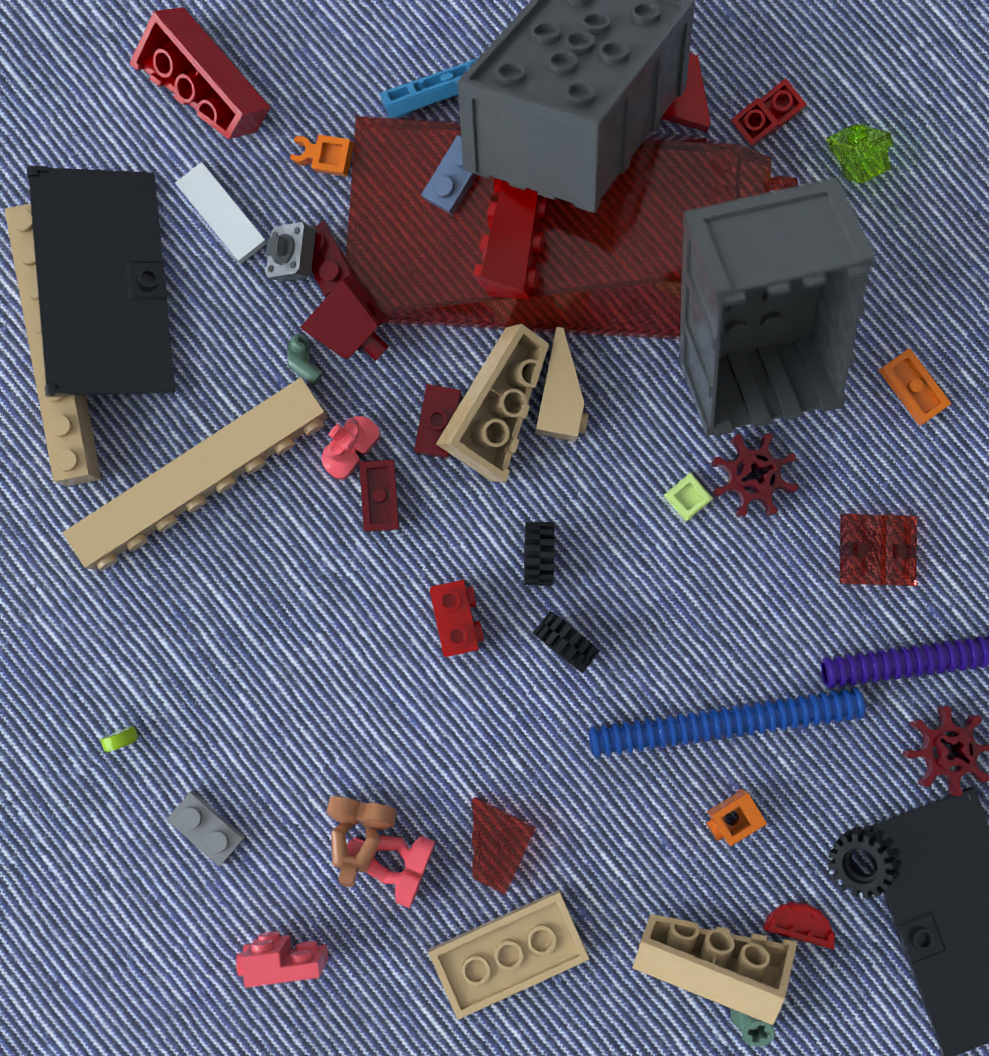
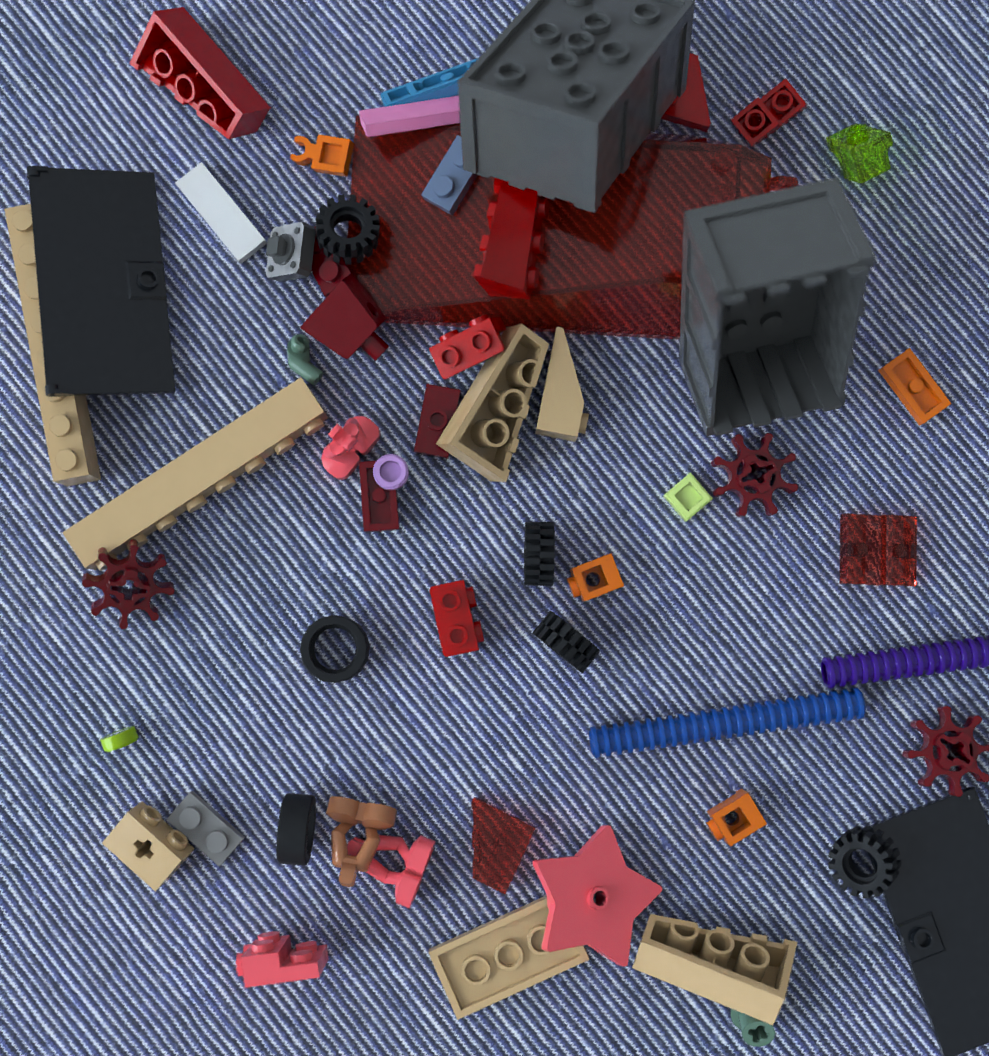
(115, 578): none -> dark red gear
(132, 845): none -> tan brick
(296, 829): none -> black tyre
(308, 645): none -> black tyre
(347, 211): none -> black tyre
(390, 472): none -> lavender tile
(410, 116): none -> bright pink tile
(470, 347): none -> red bracket
(570, 891): none -> coral plate
(606, 571): none -> orange brick
(801, 923): red tile -> none

